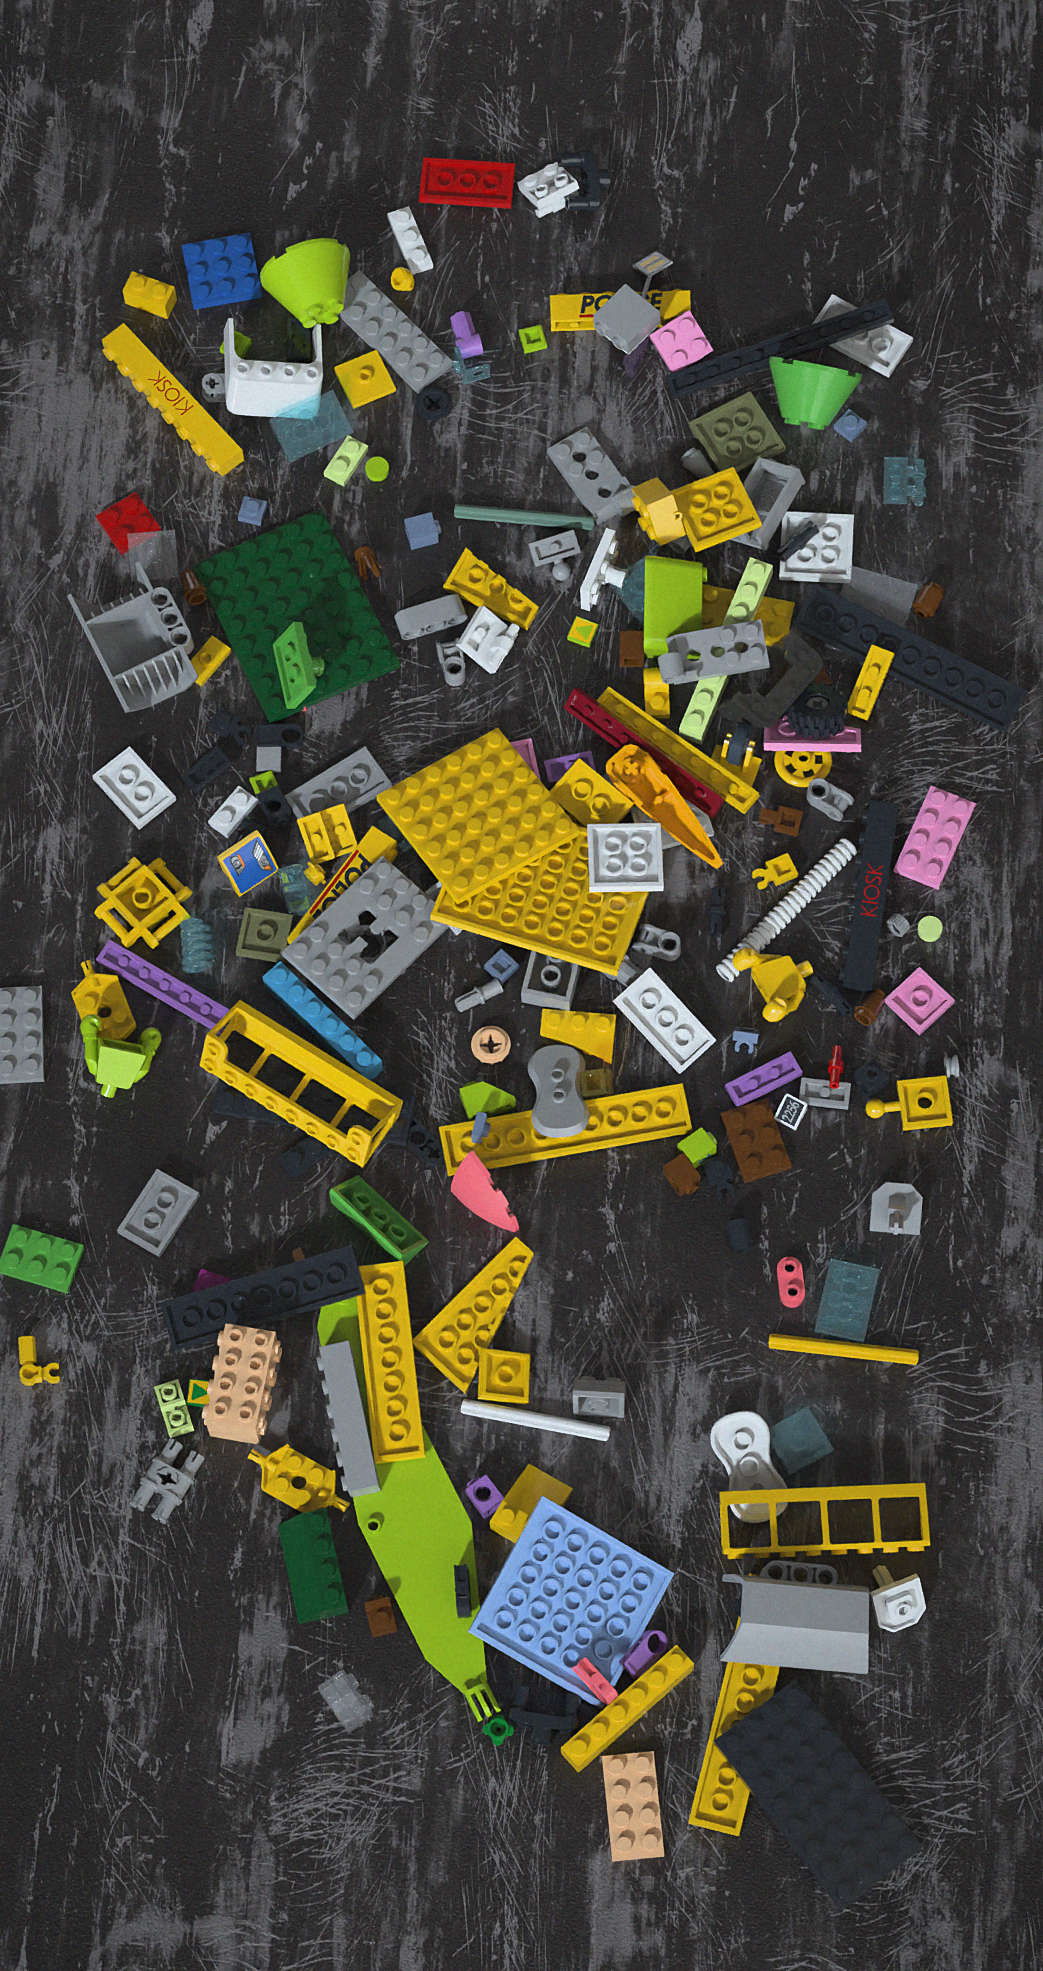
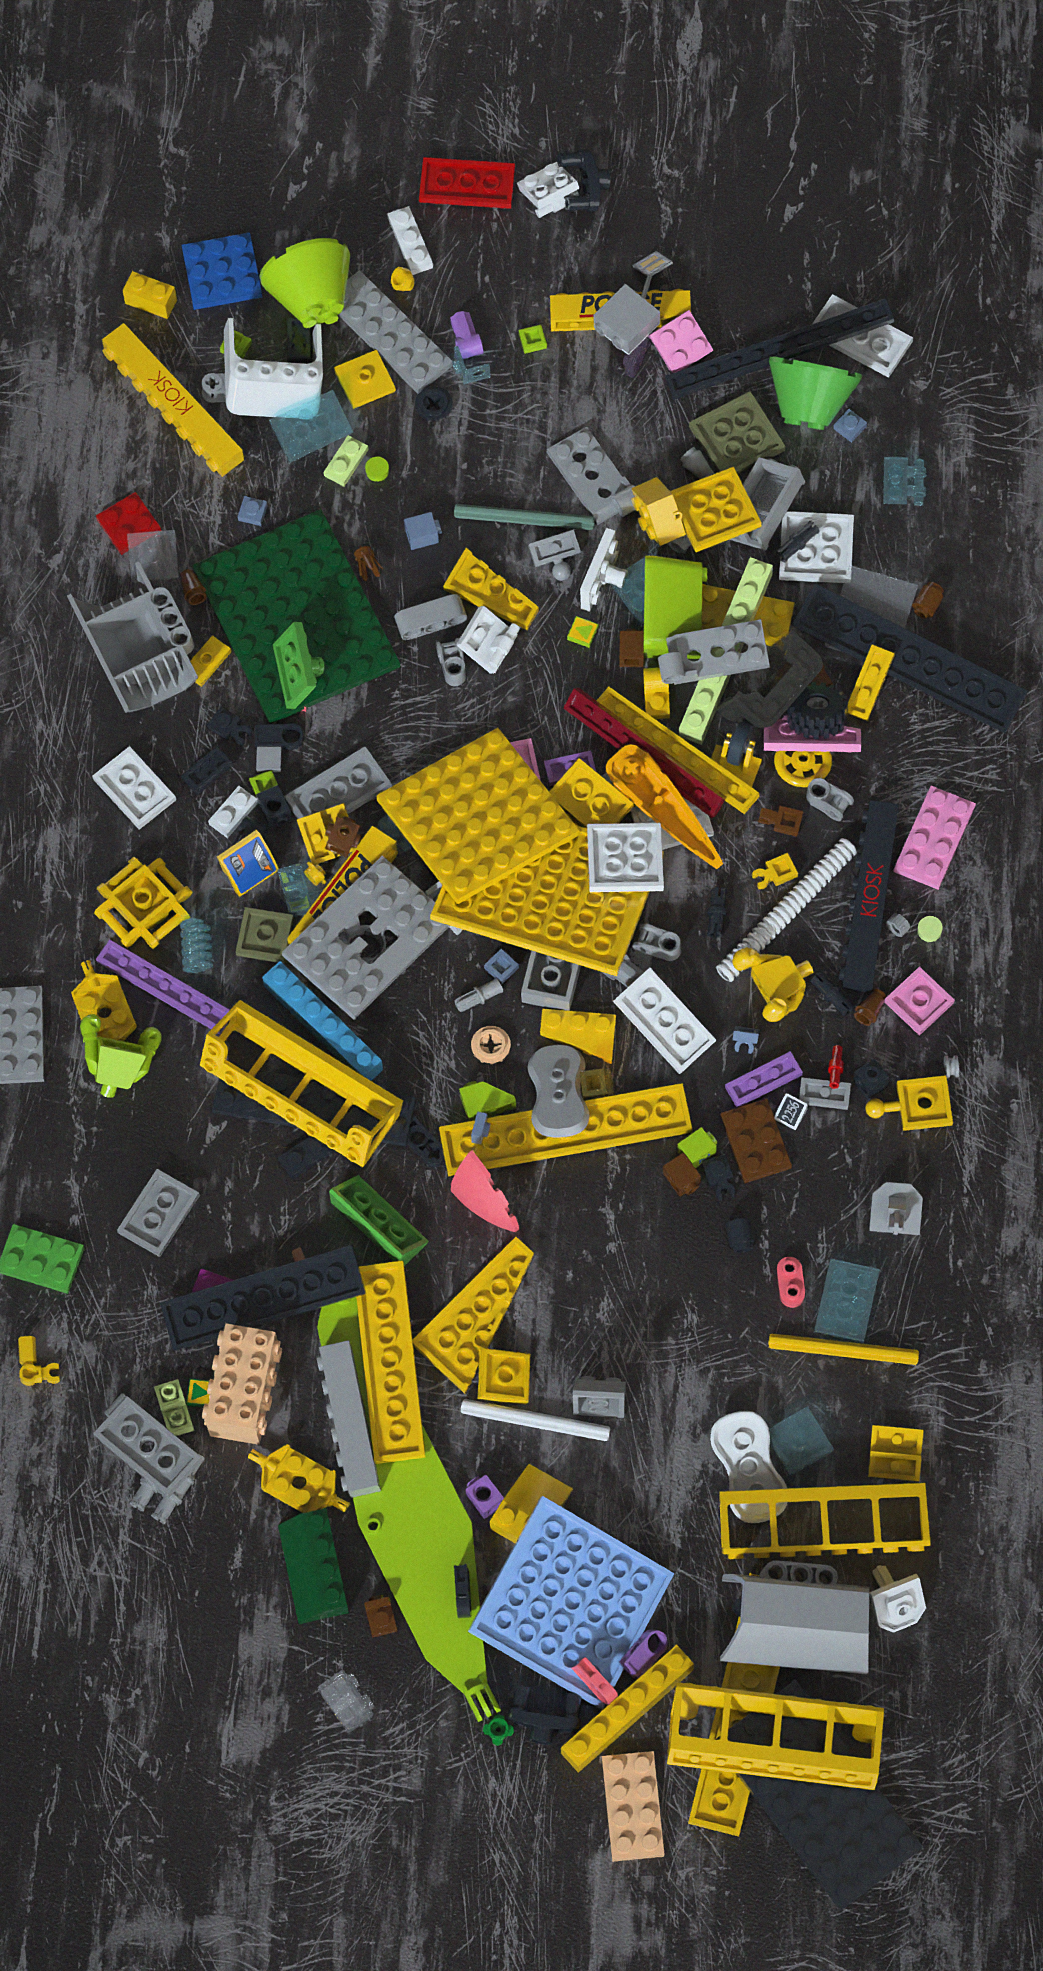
(127, 1413): none -> light grey hinge
(342, 836): none -> reddish brown brick
(774, 1760): none -> yellow window
(895, 1453): none -> yellow slope

